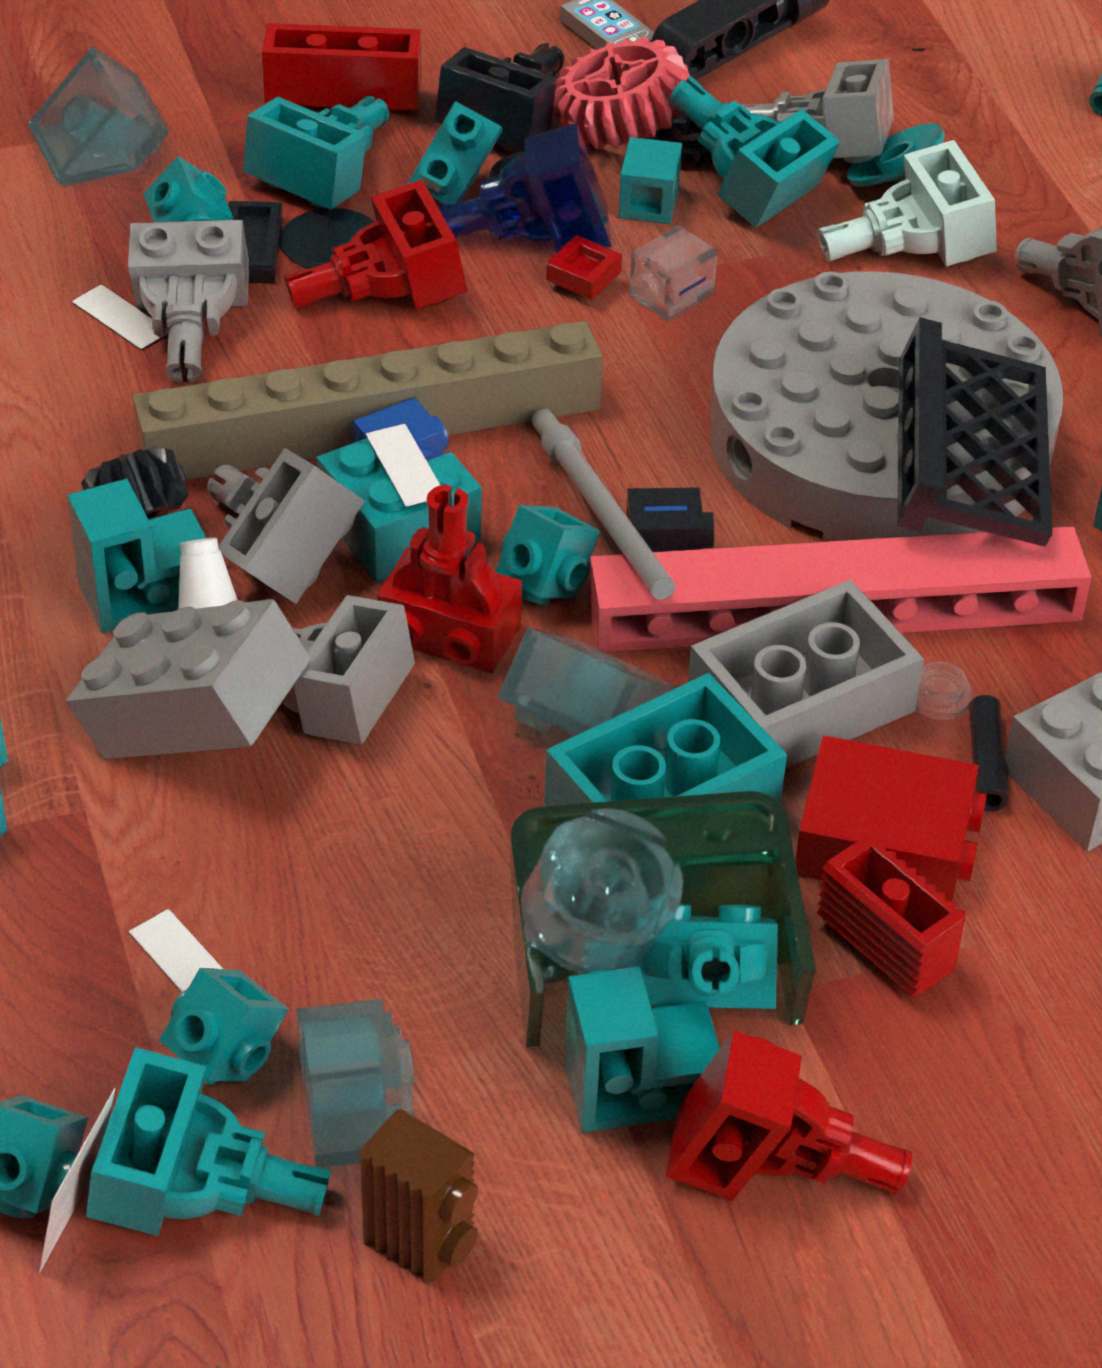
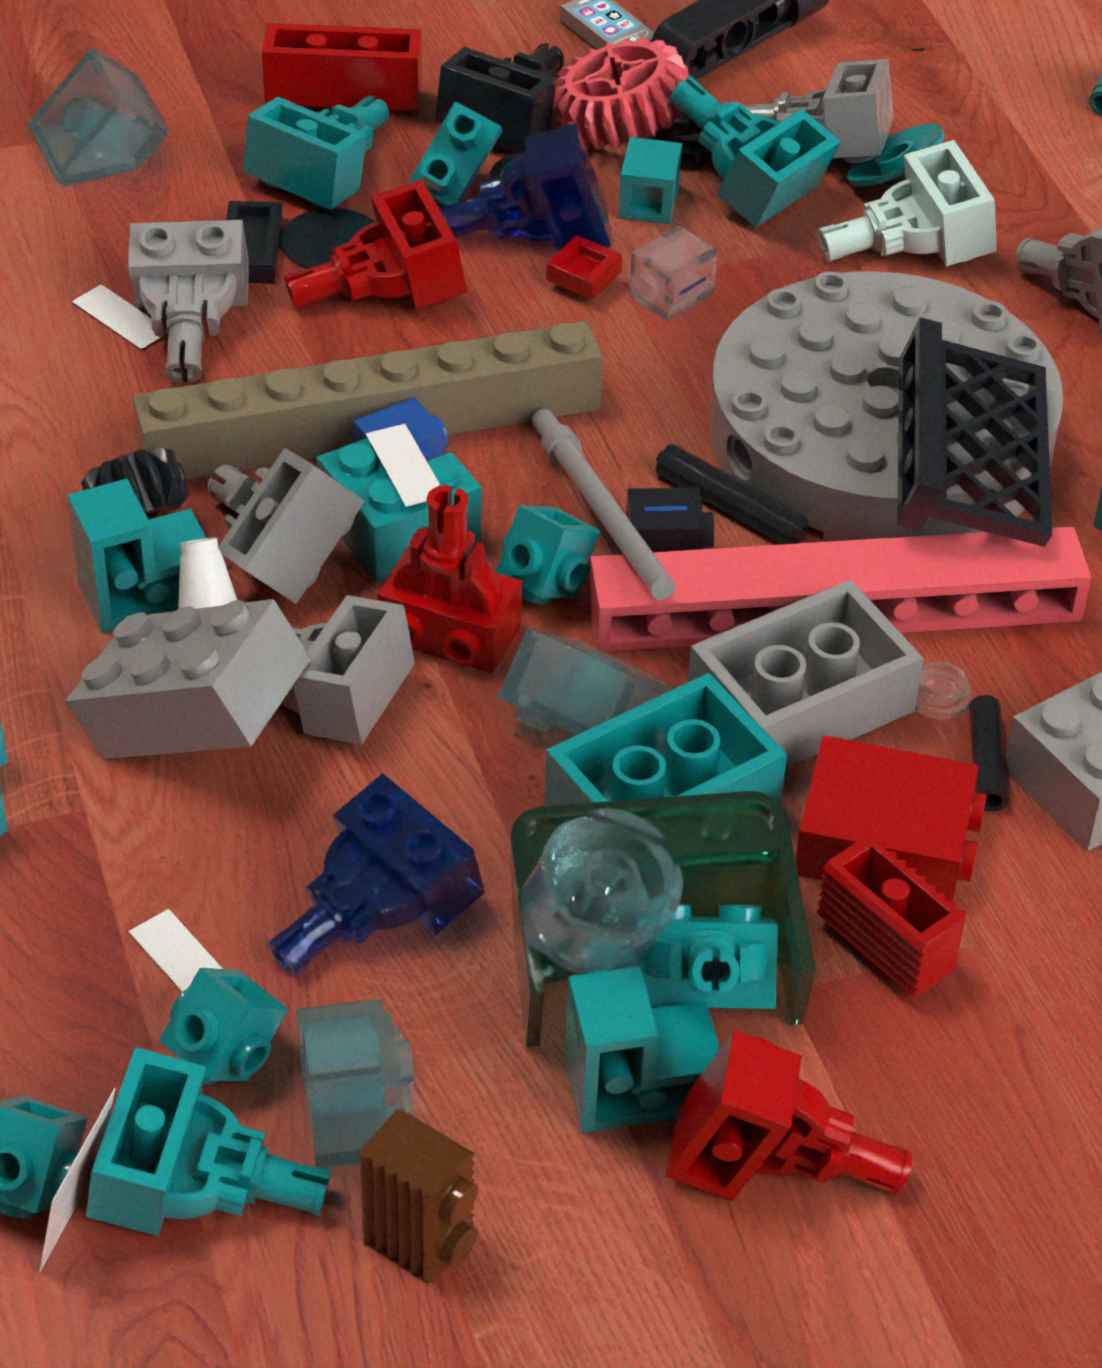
(187, 195): teal brick -> none
(381, 874): none -> clear blue brick
(732, 496): none -> black axle

